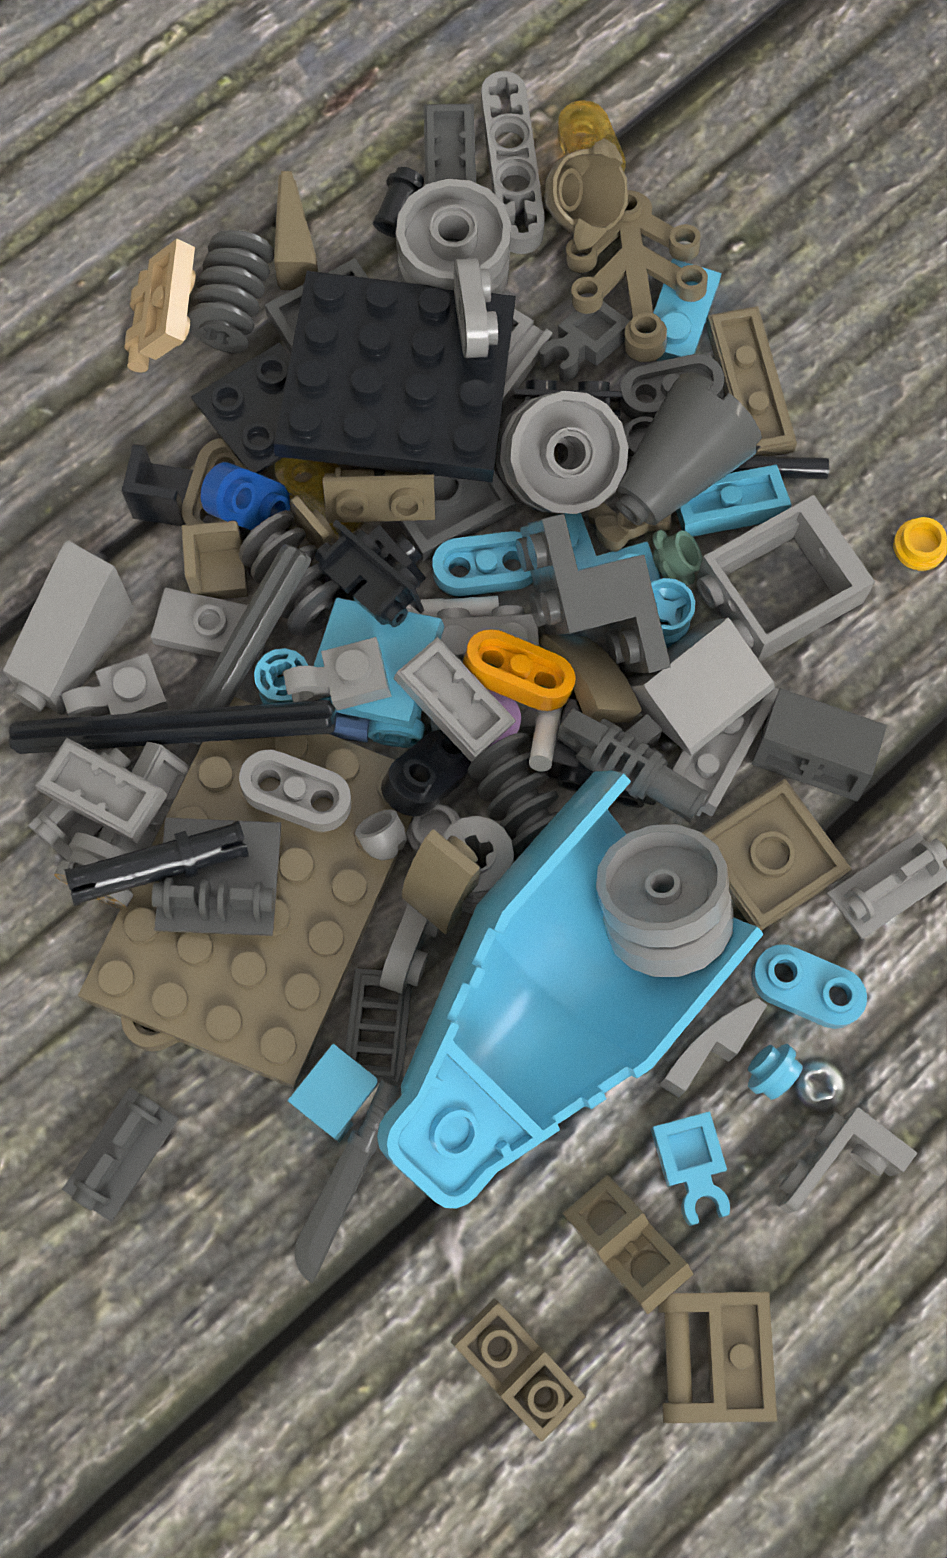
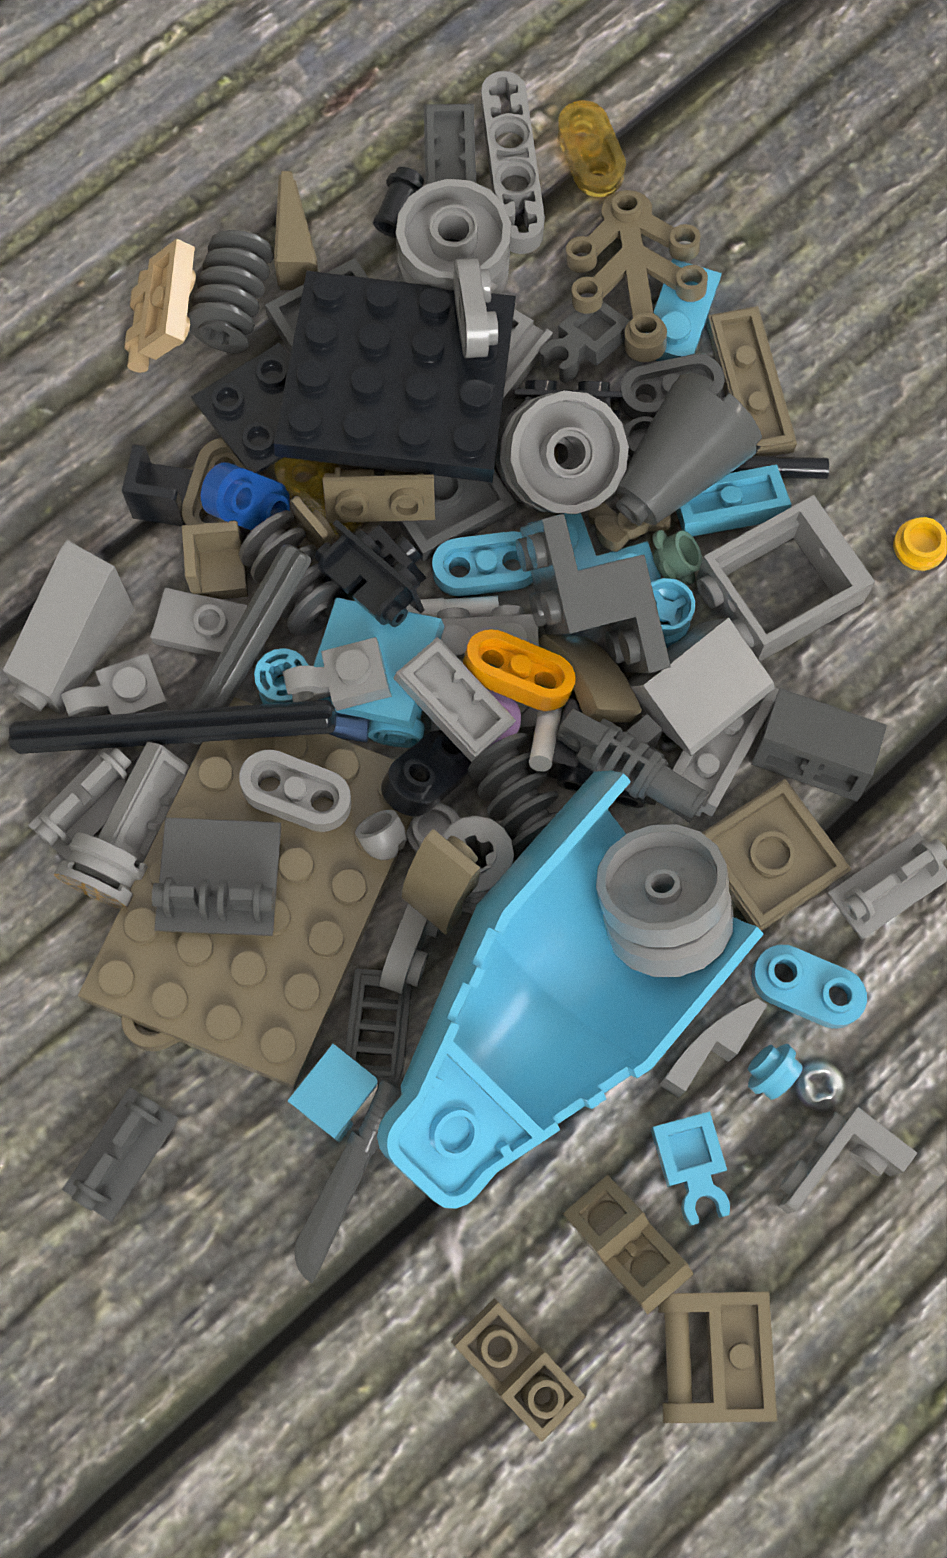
(101, 790): light grey plate -> none
(157, 862): black pin -> none
(587, 192): dark tan hat -> none

